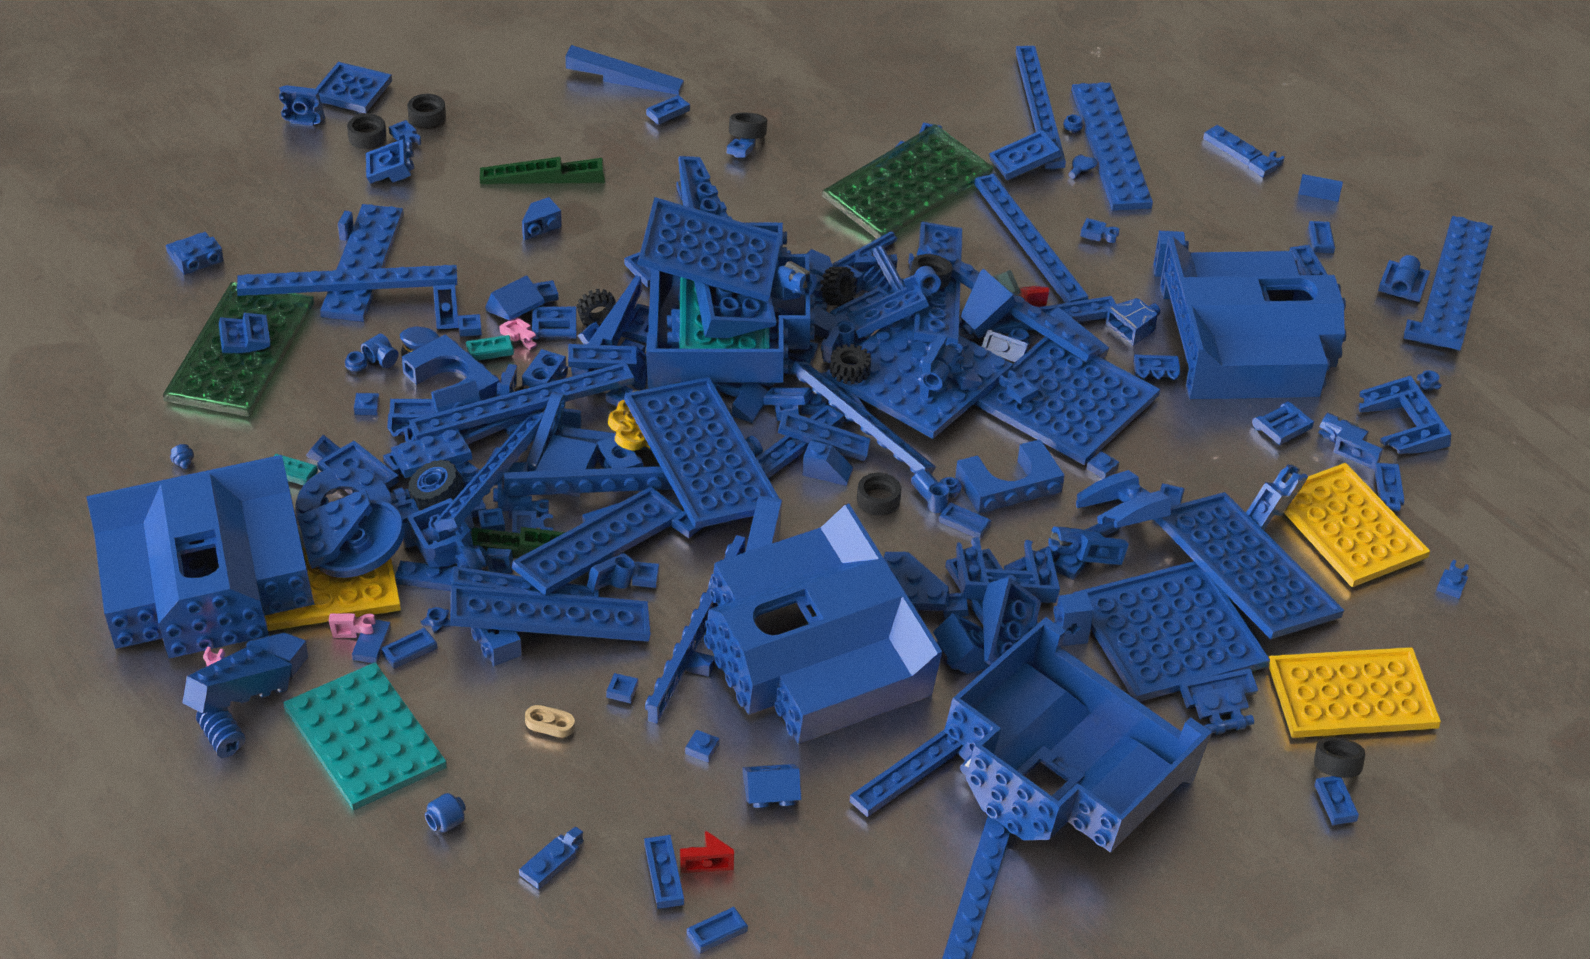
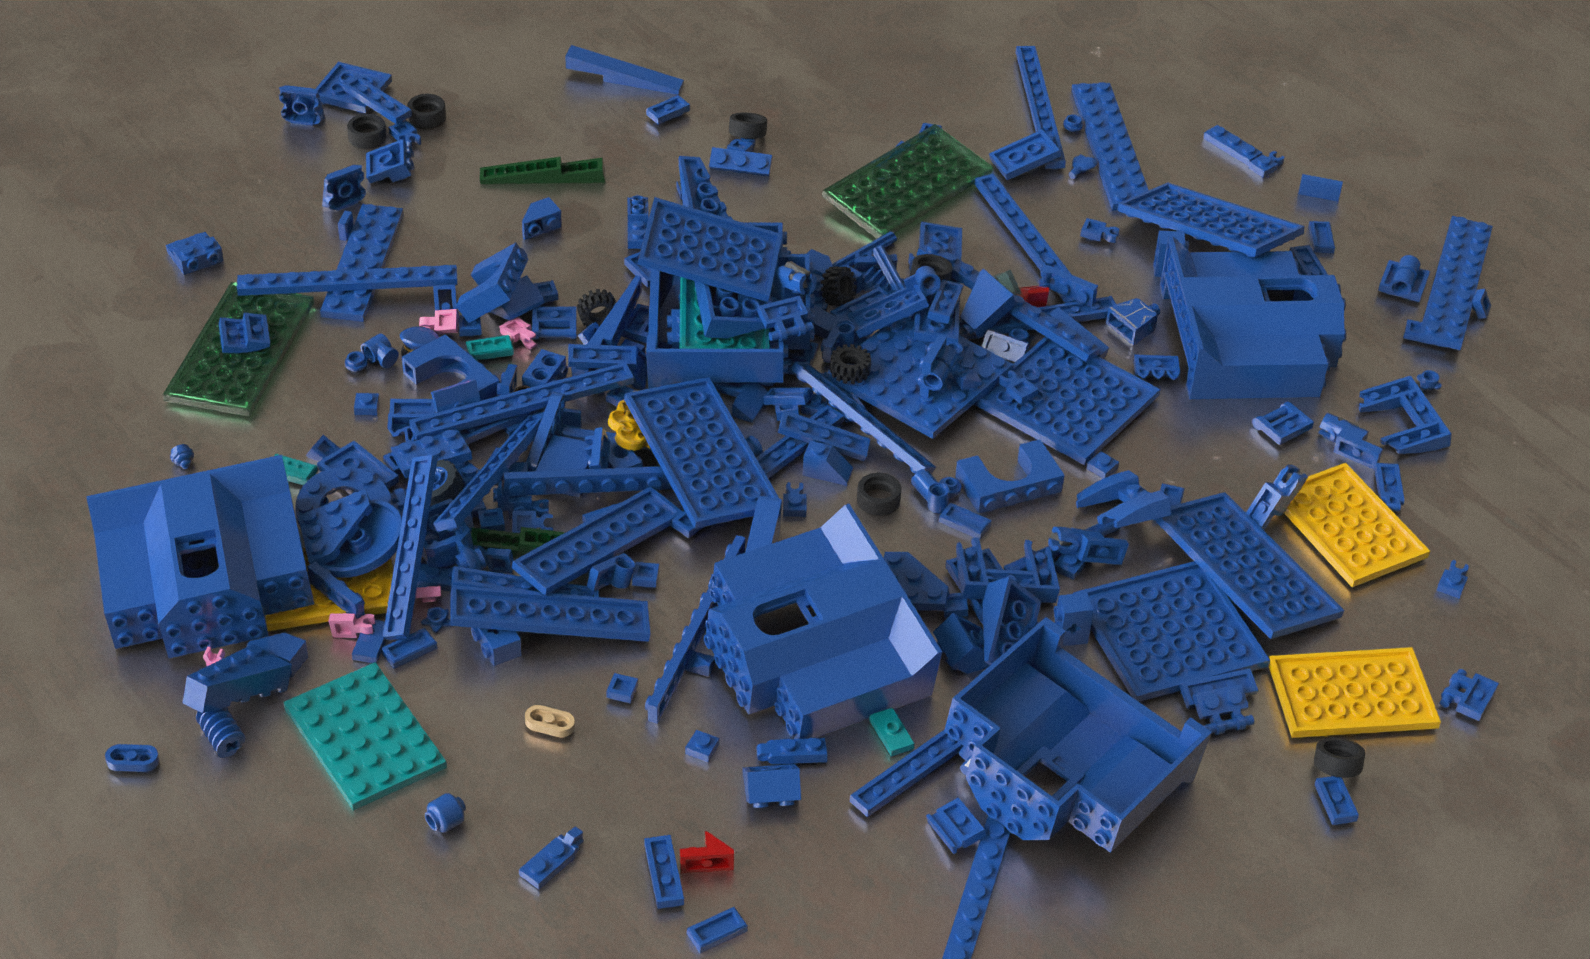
(132, 757): none -> blue plate
(336, 590): none -> blue plate
(343, 188): none -> blue slope
(377, 100): none -> blue plate
(410, 548): none -> blue plate
(428, 594): none -> bright pink plate
(444, 321): none -> bright pink plate
(495, 280): none -> blue arch
(598, 450): none -> blue plate
(637, 220): none -> blue slope
(740, 161): none -> blue plate
(785, 312): none -> blue plate
(793, 751): none -> blue hinge
(794, 501): none -> blue plate
(891, 732): none -> teal plate
(945, 302): none -> blue plate
(956, 825): none -> blue plate
(1068, 285): none -> blue plate
(1211, 219): none -> blue plate
(1475, 698): none -> blue plate
(1481, 304): none -> blue plate

